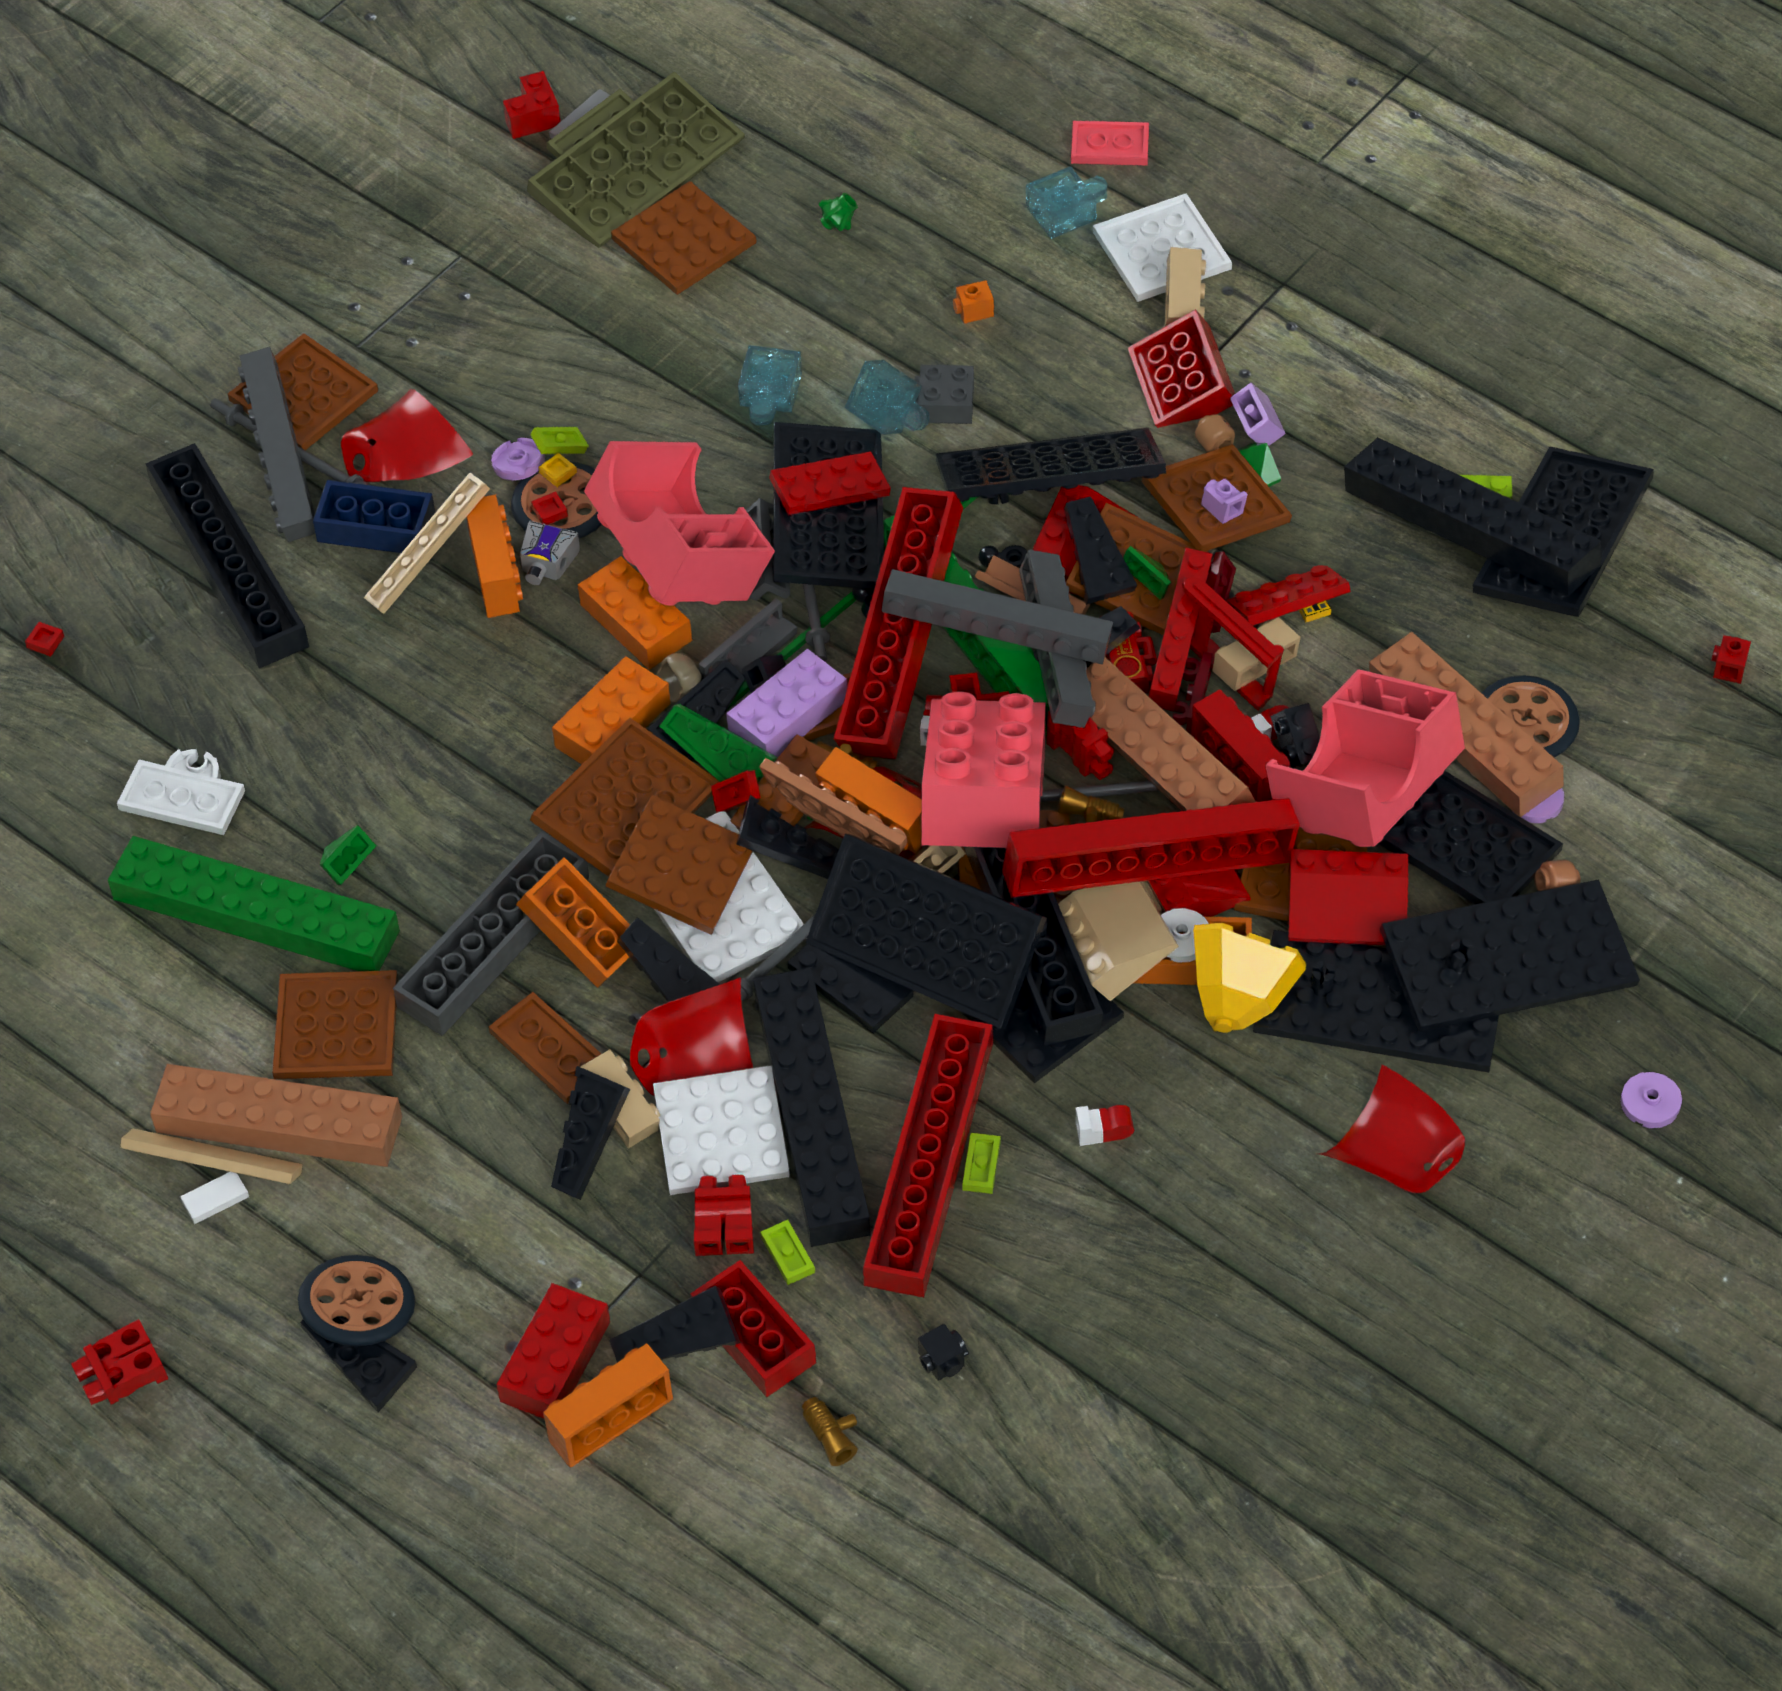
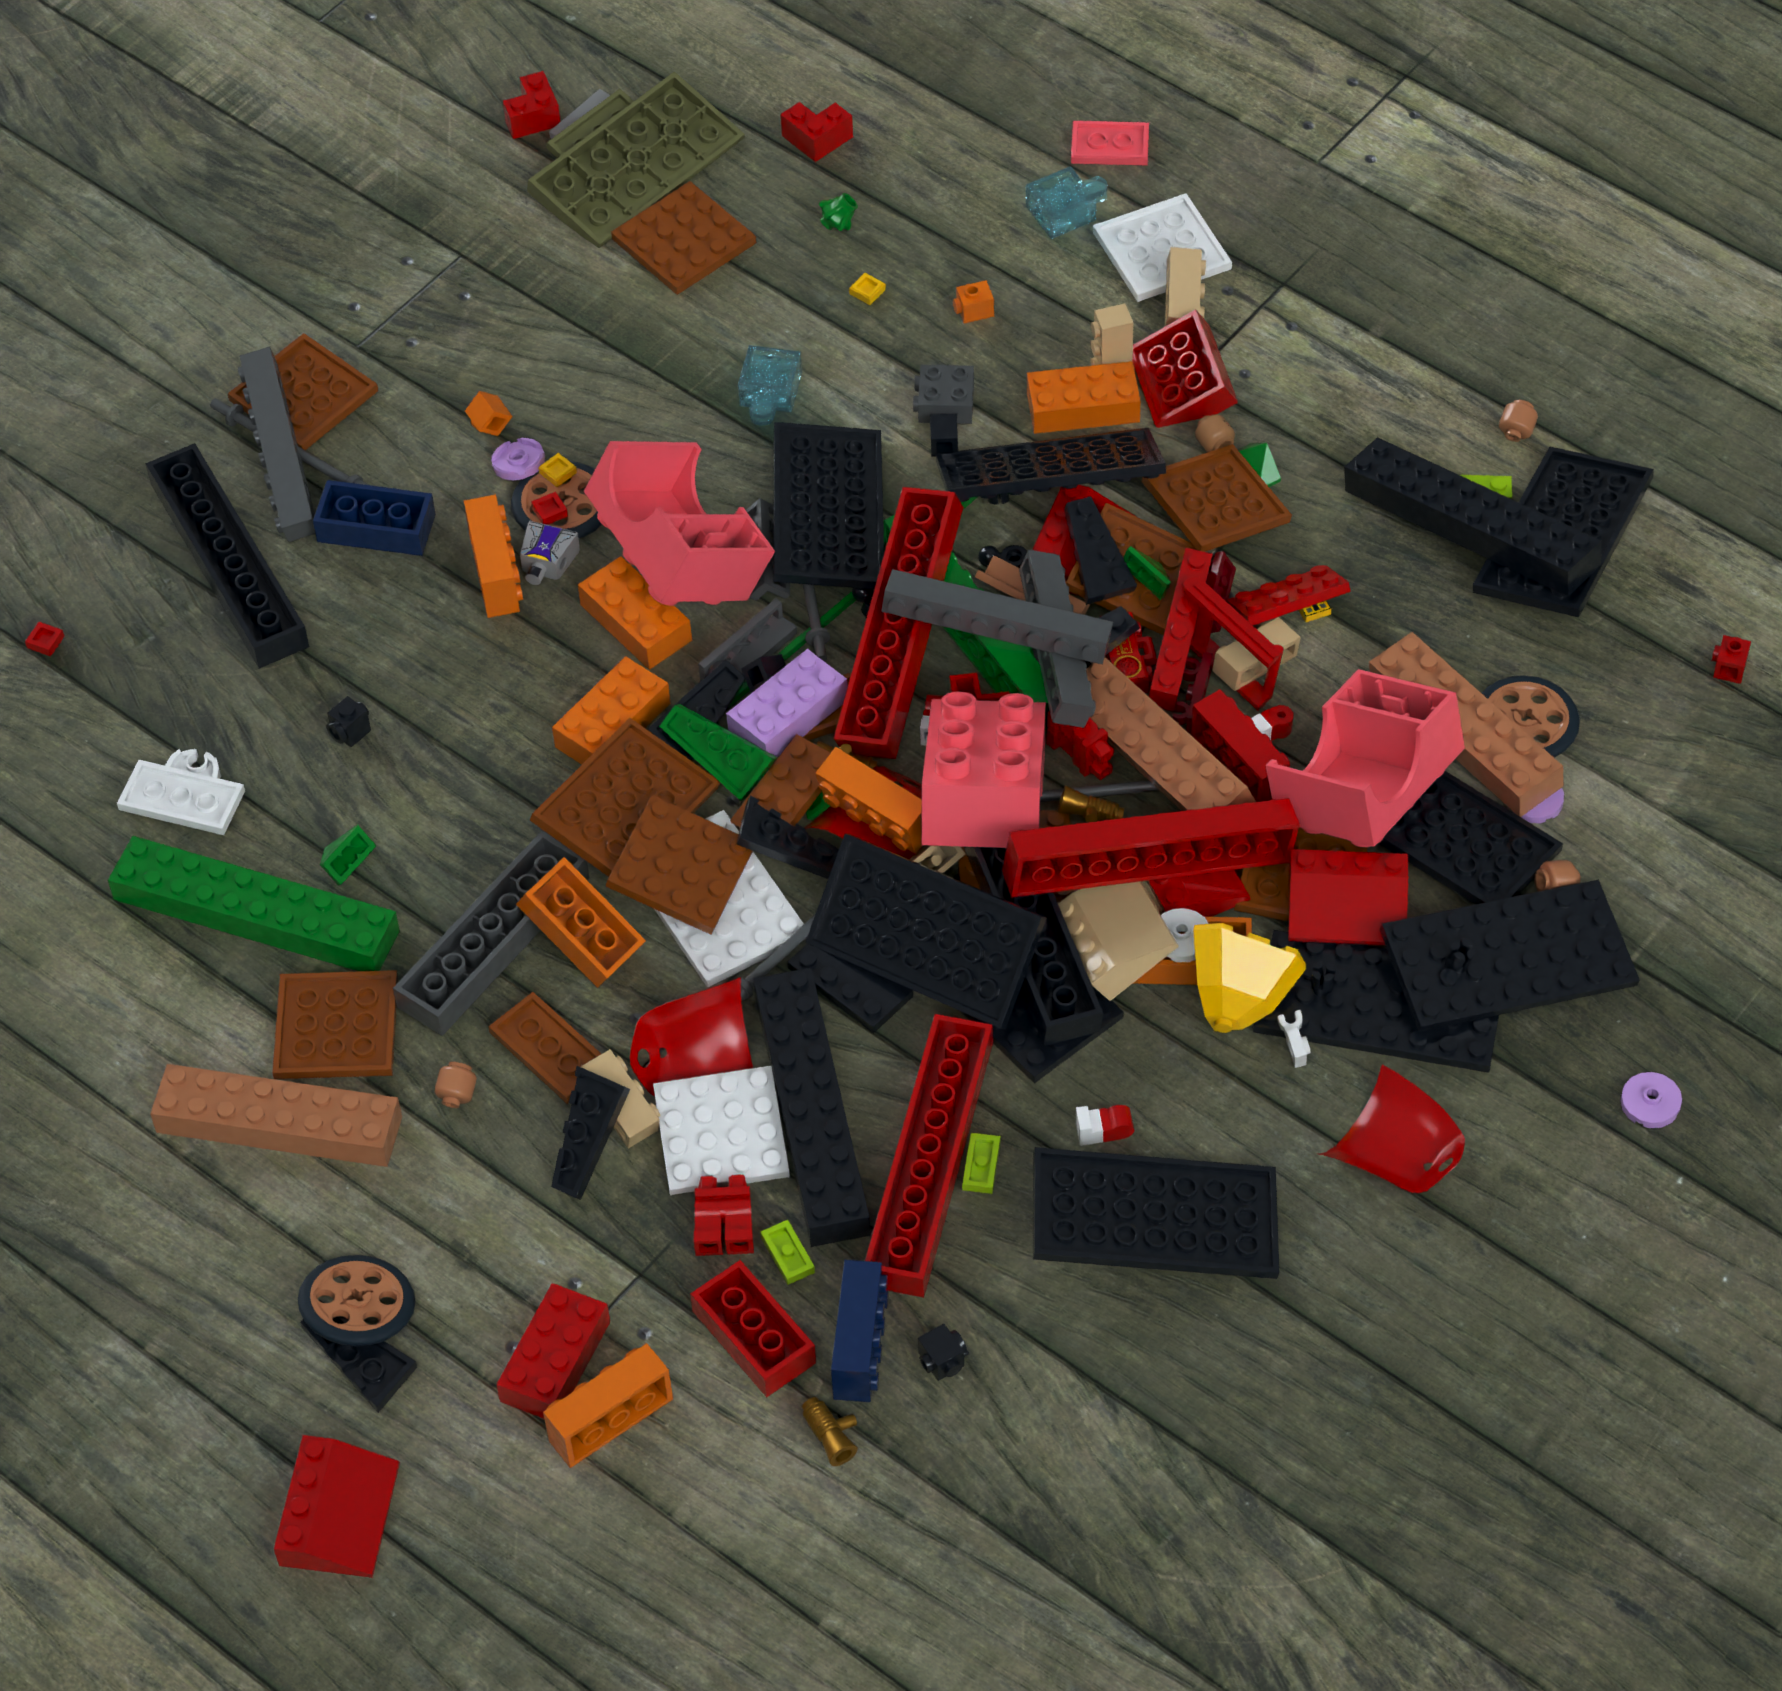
(120, 1363): red hips -> none
(211, 1156): tan tile -> none
(214, 1196): white tile -> none
(335, 1508): none -> red slope
(348, 722): none -> black brick
(409, 443): red piece -> none
(426, 543): tan tile -> none
(455, 1084): none -> nougat head
(488, 413): none -> orange brick
(559, 440): lime plate -> none
(663, 964): black wing -> none
(680, 674): dark tan hair -> none
(687, 1328): black wing -> none
(735, 791): red plate -> none
(817, 133): none -> red brick
(829, 483): red plate -> none
(829, 810): nougat plate -> none
(859, 1331): none -> dark blue brick
(867, 288): none -> yellow tile
(887, 399): clear light blue brick -> none
(943, 433): none -> black brick
(1083, 397): none -> orange brick
(1112, 335): none -> tan brick
(1155, 1213): none -> black plate
(1223, 500): lavender brick -> none
(1257, 415): lavender brick -> none
(1296, 734): black brick -> none
(1297, 1045): none -> white plate
(1518, 420): none -> nougat head

